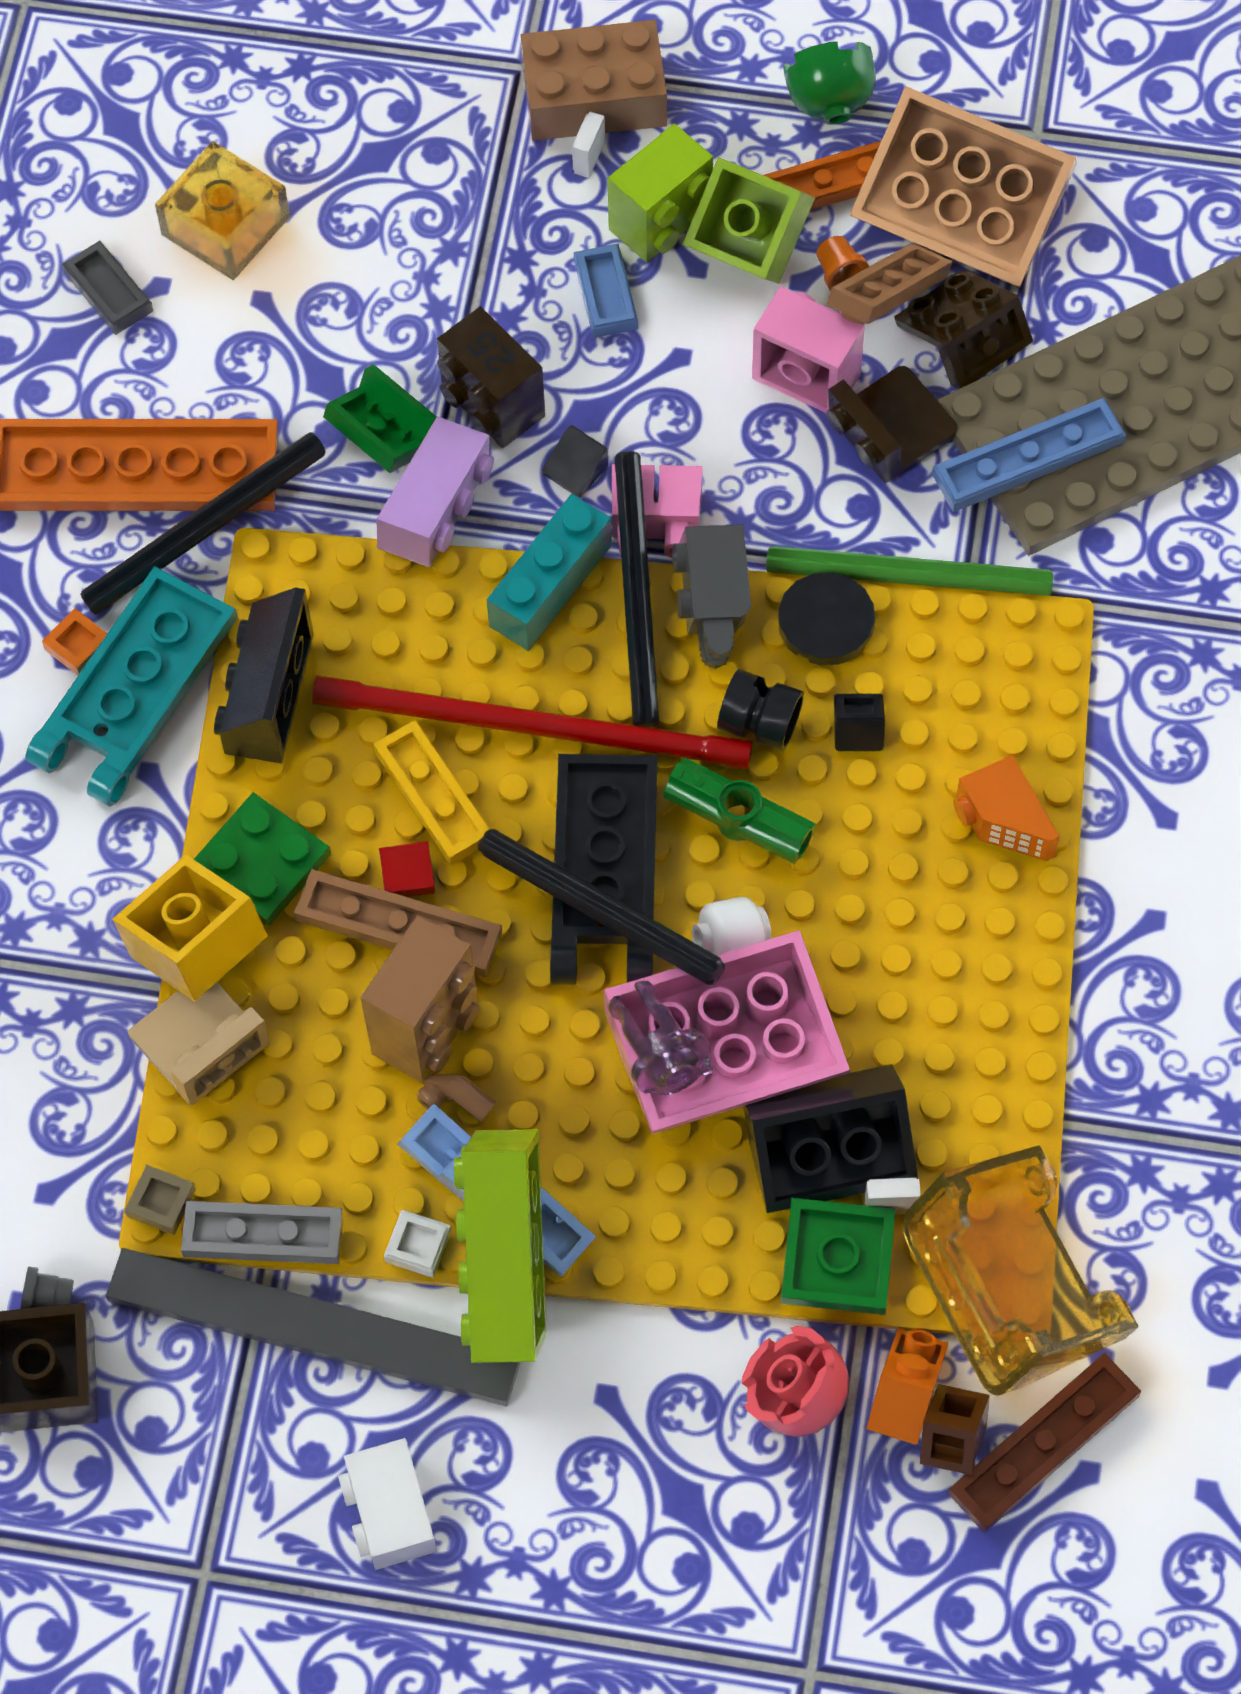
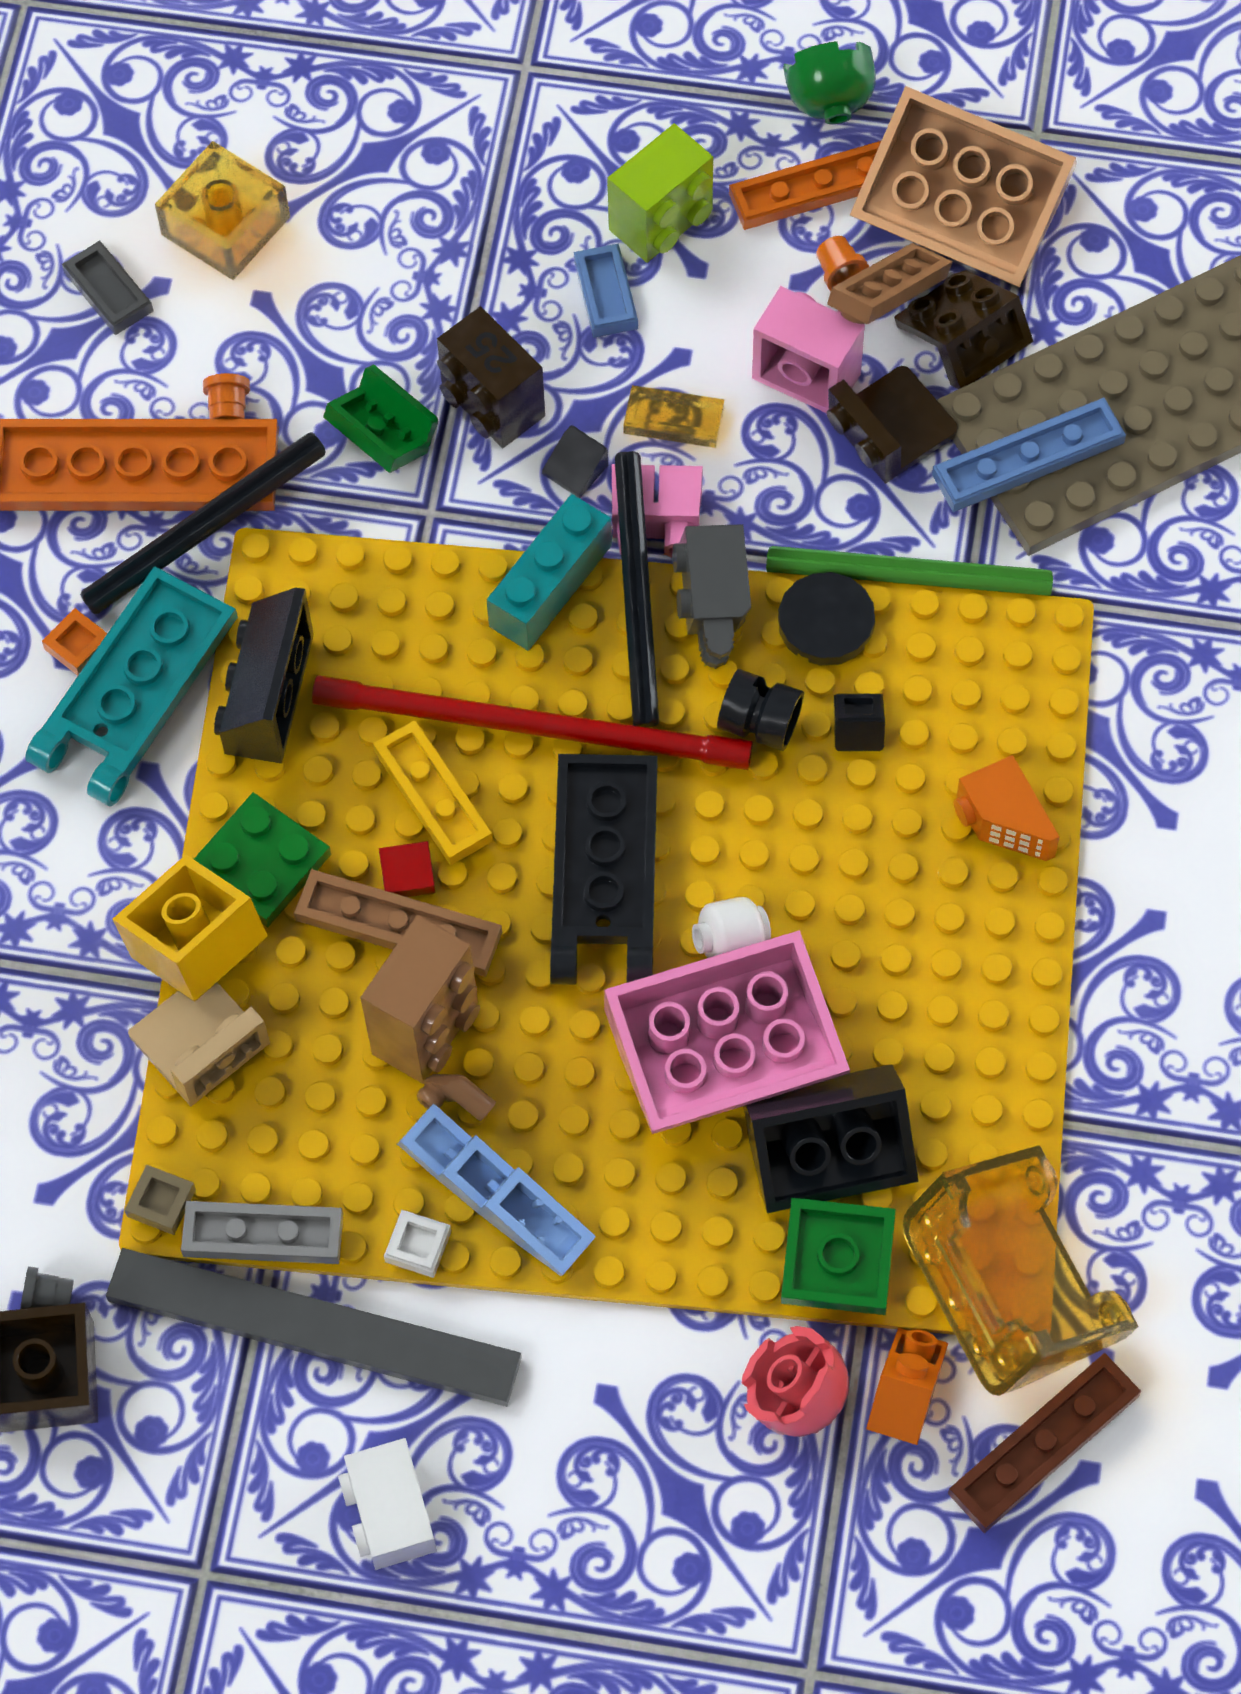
(226, 395): none -> orange piece
(434, 492): lavender brick -> none
(502, 1245): lime brick -> none
(588, 144): white tile -> none
(596, 70): medium nougat brick -> none
(602, 907): black axle -> none
(666, 1057): clear purple piece -> none
(673, 416): none -> clear yellow tile
(748, 220): lime brick -> none
(765, 825): green piece -> none
(892, 1193): white tile -> none
(954, 1429): reddish brown brick -> none

